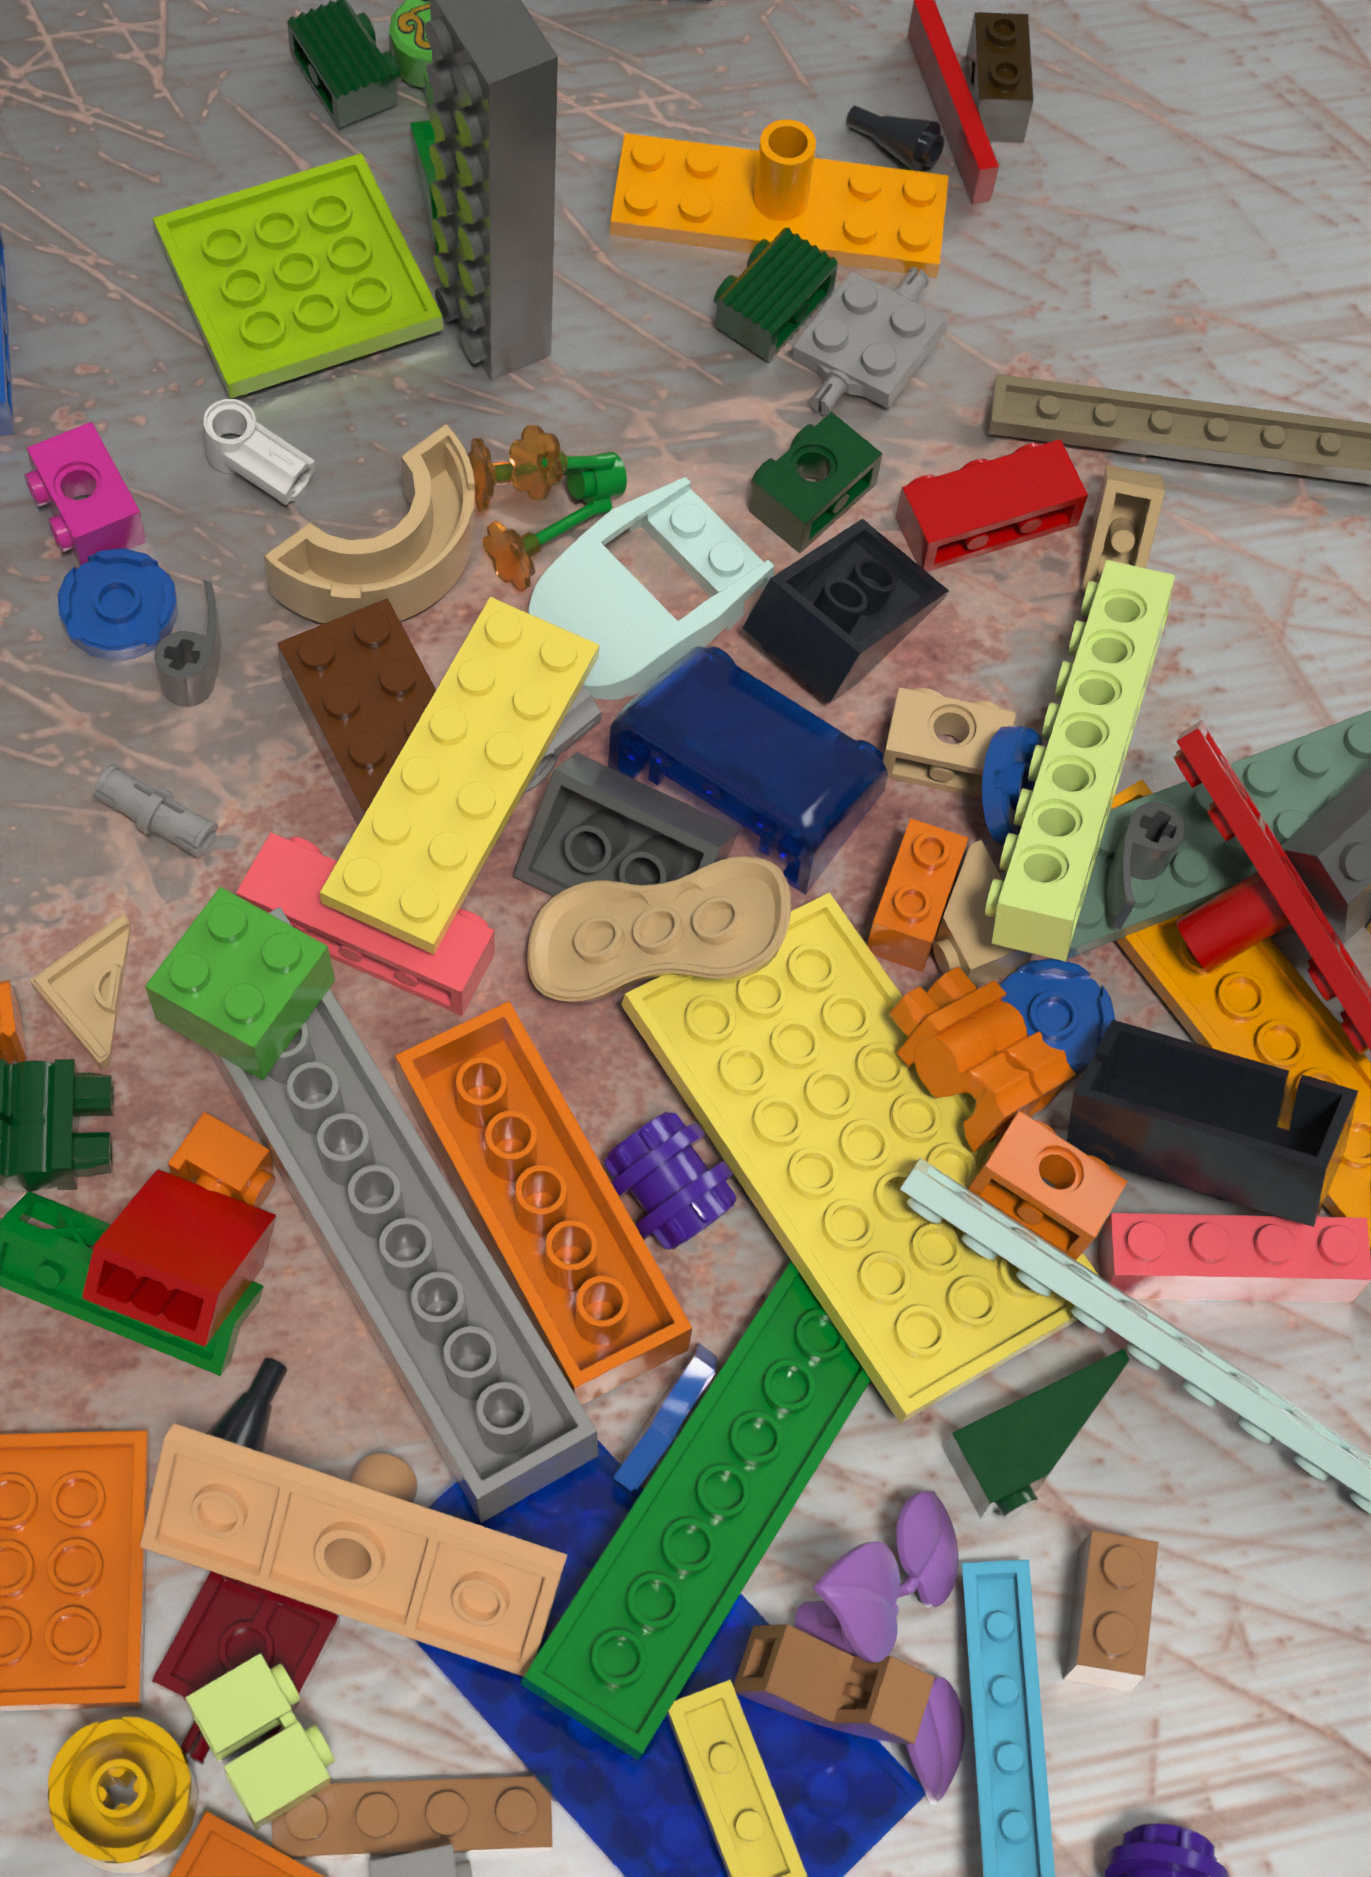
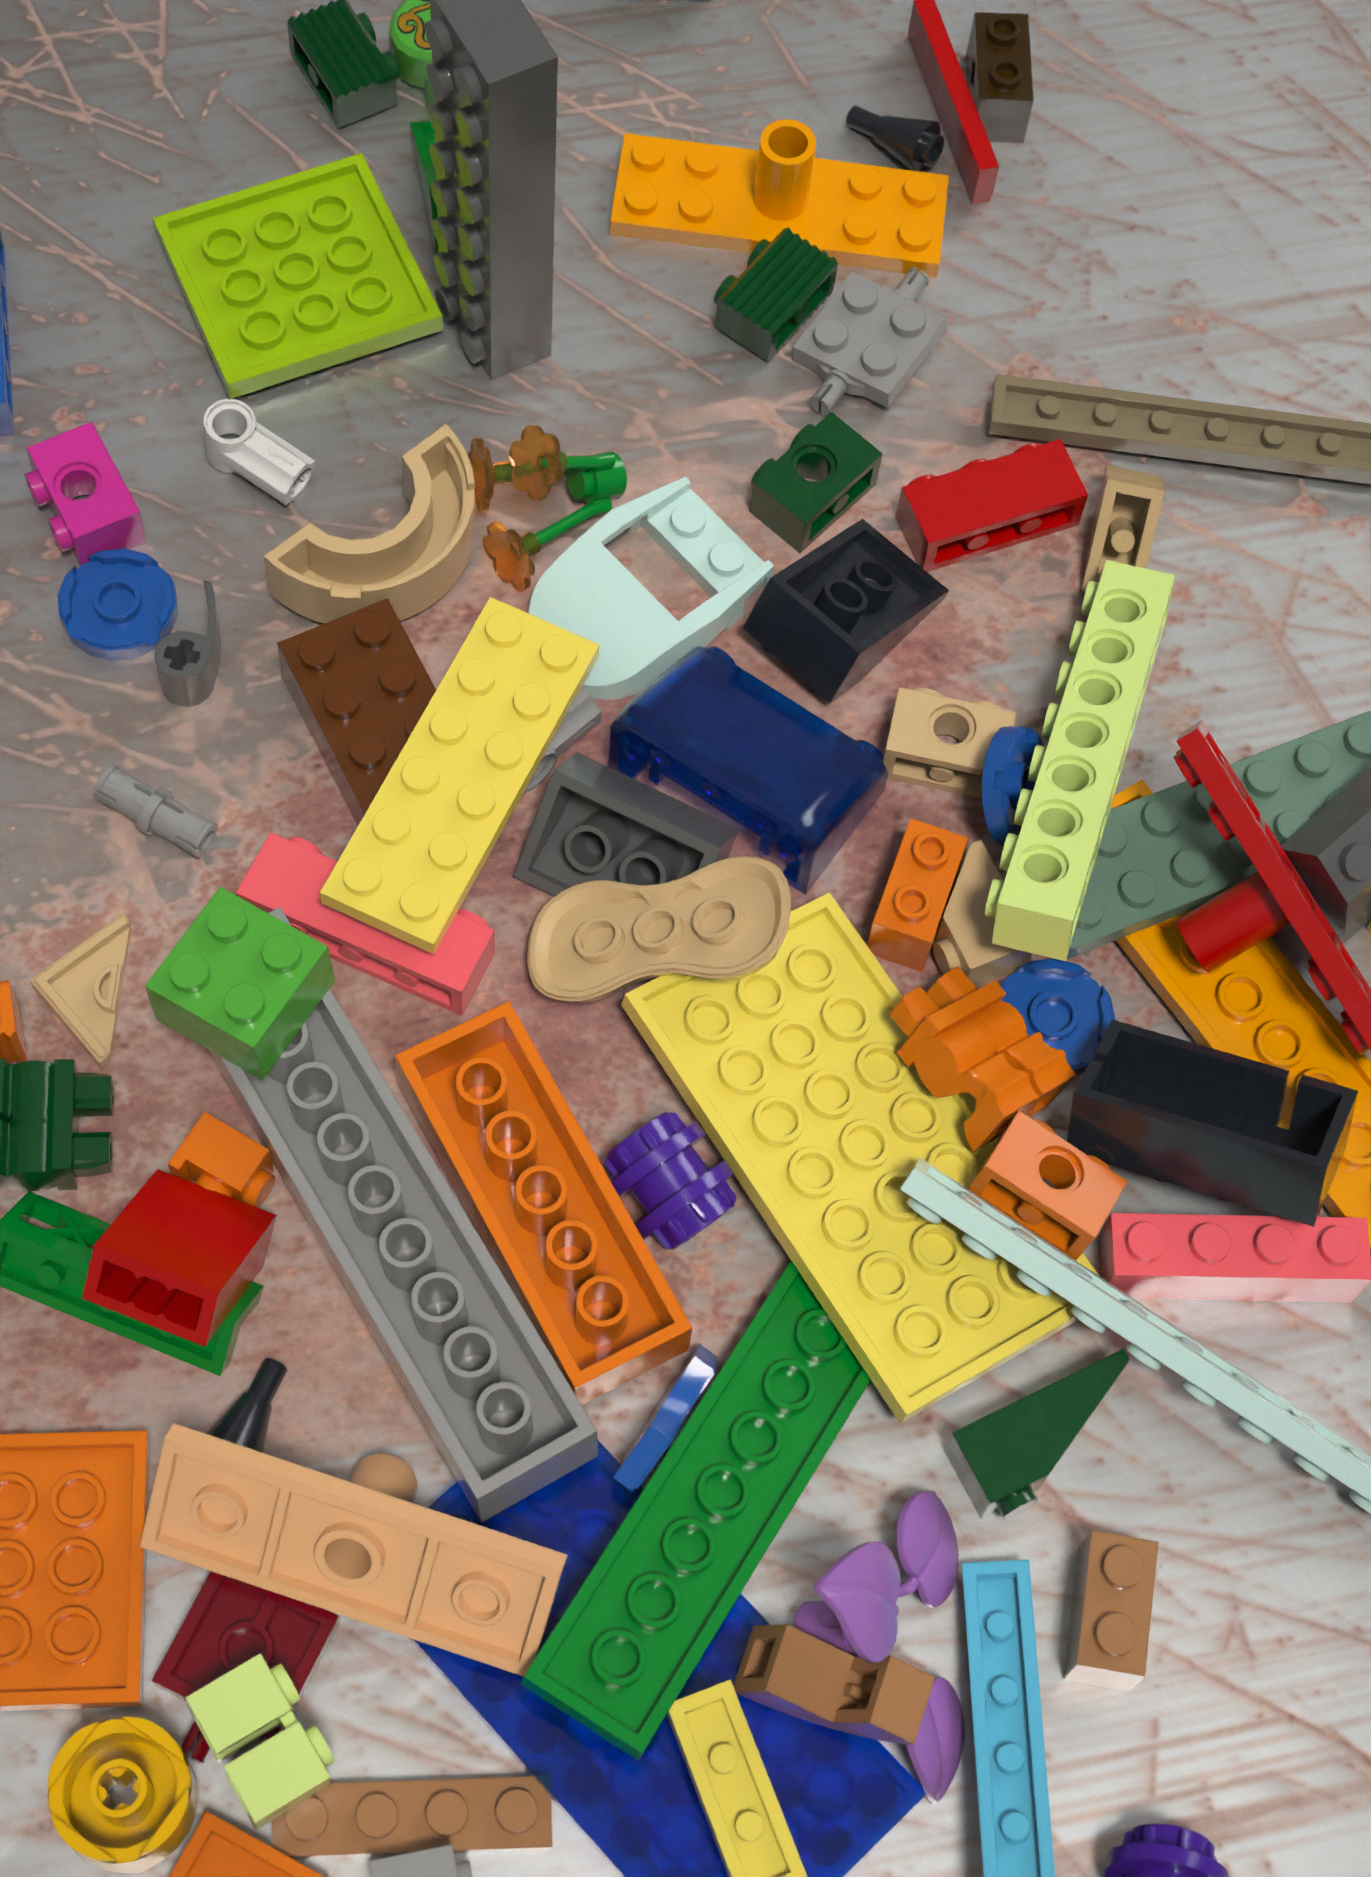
(1143, 854): dark grey panel -> none

